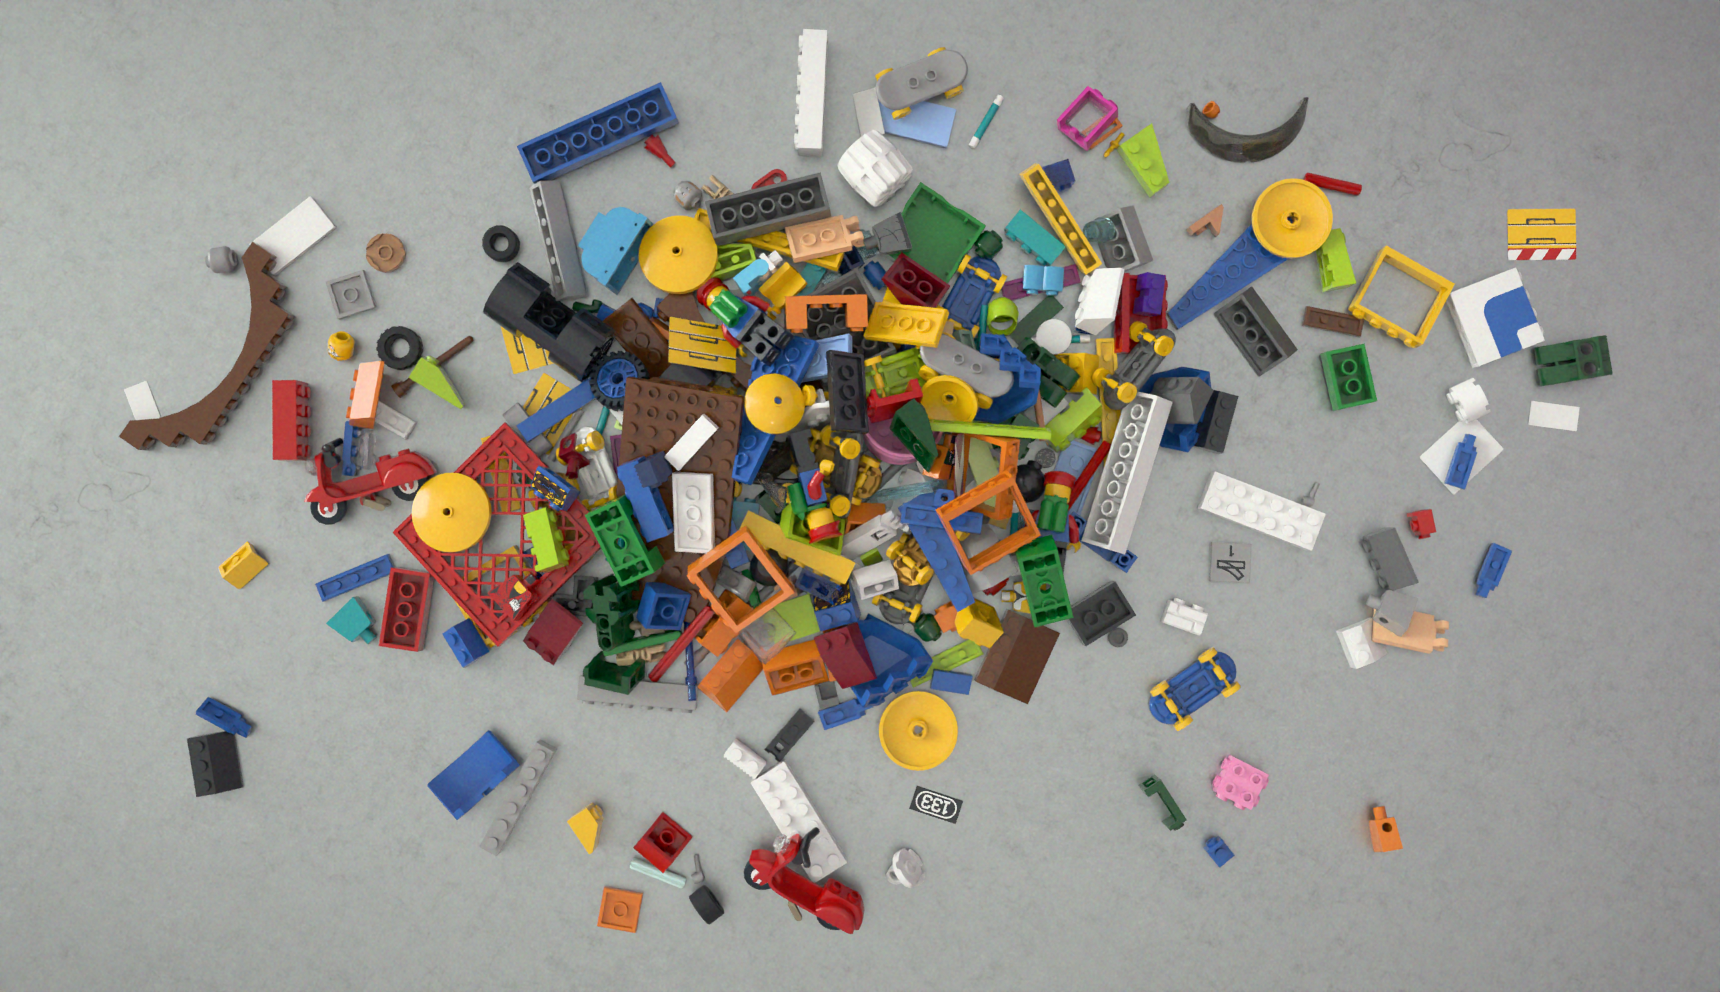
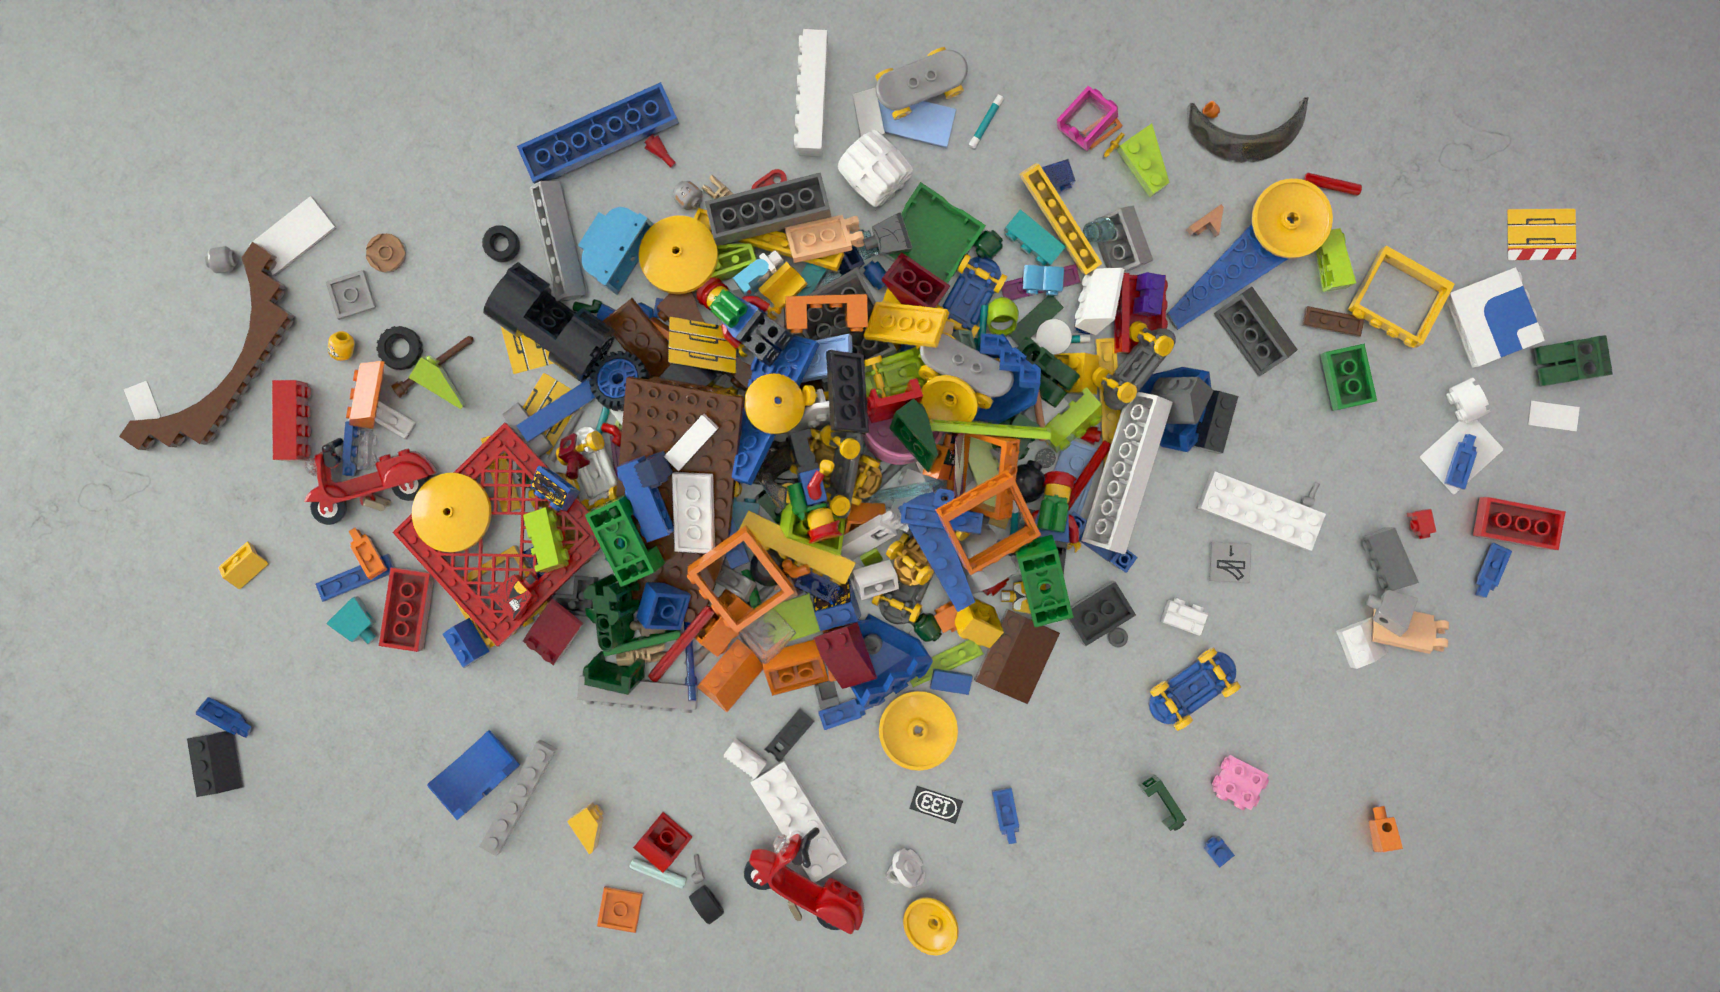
(366, 554): none -> orange hinge
(613, 430): none -> red arm
(793, 570): none -> orange arm
(873, 643): none -> dark grey tile
(924, 931): none -> yellow dish
(1006, 813): none -> blue hinge
(1519, 523): none -> red brick

